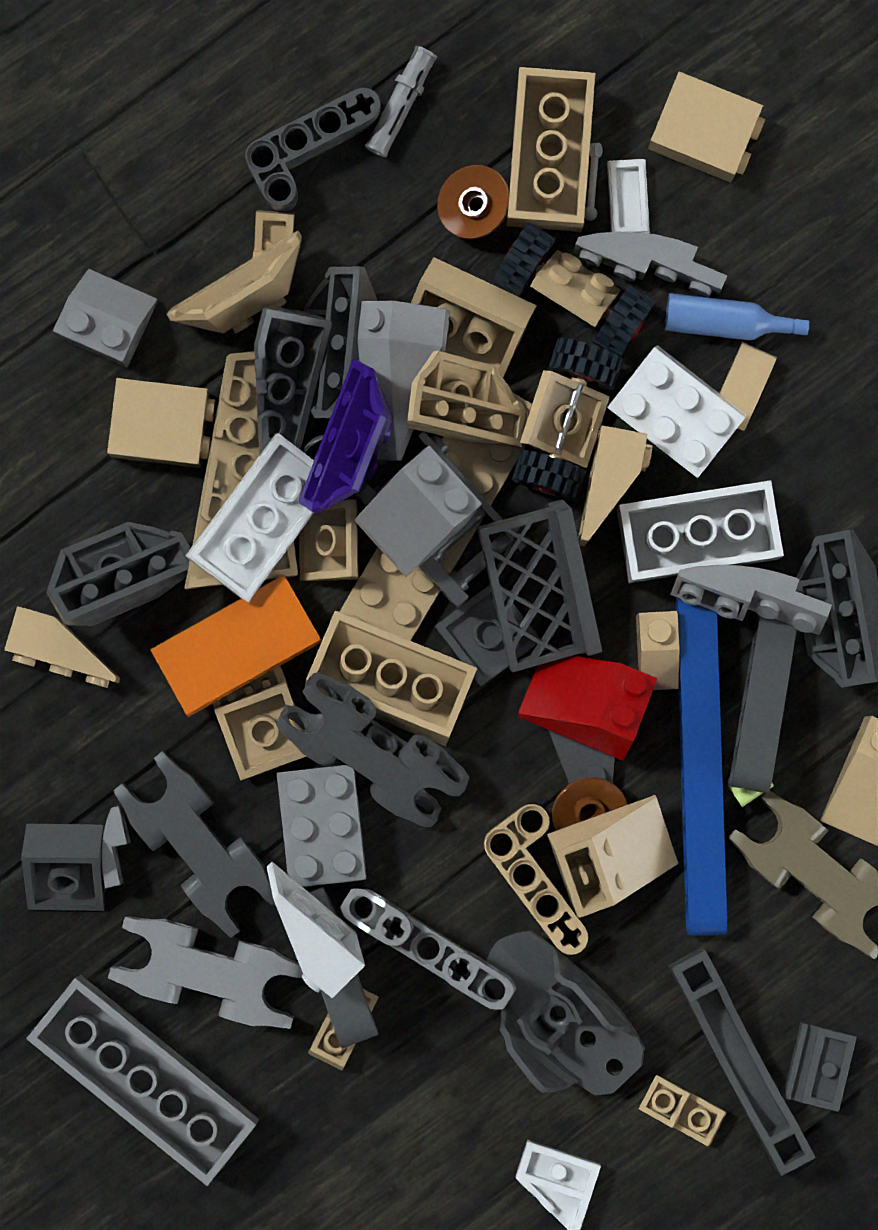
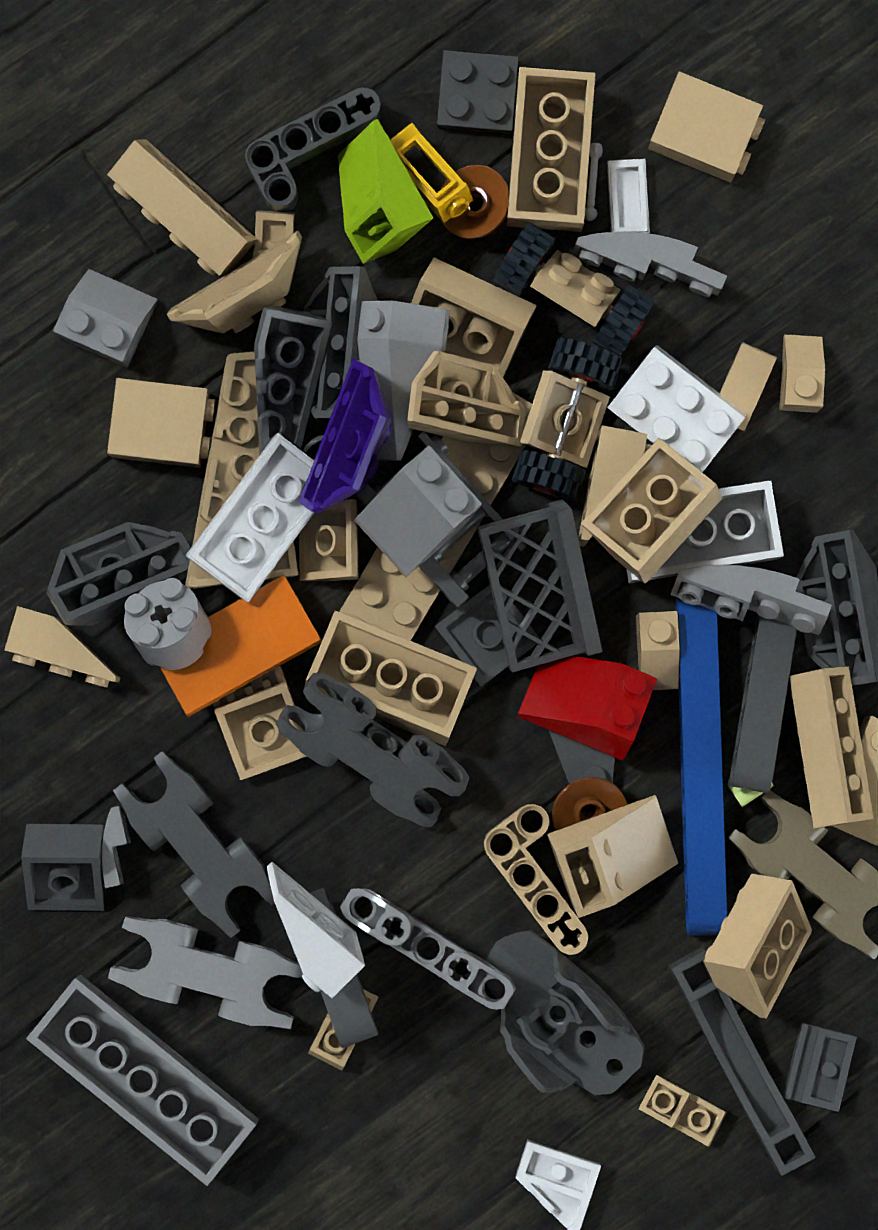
(167, 624): none -> light grey brick
(181, 207): none -> tan brick
(322, 825): light grey brick -> none
(378, 195): none -> lime slope
(399, 104): light grey pin -> none
(450, 200): none -> yellow window
(477, 92): none -> dark grey plate
(652, 510): none -> tan slope
(726, 318): medium blue piece -> none
(759, 943): none -> tan slope
(802, 374): none -> tan slope
(831, 747): none -> tan brick

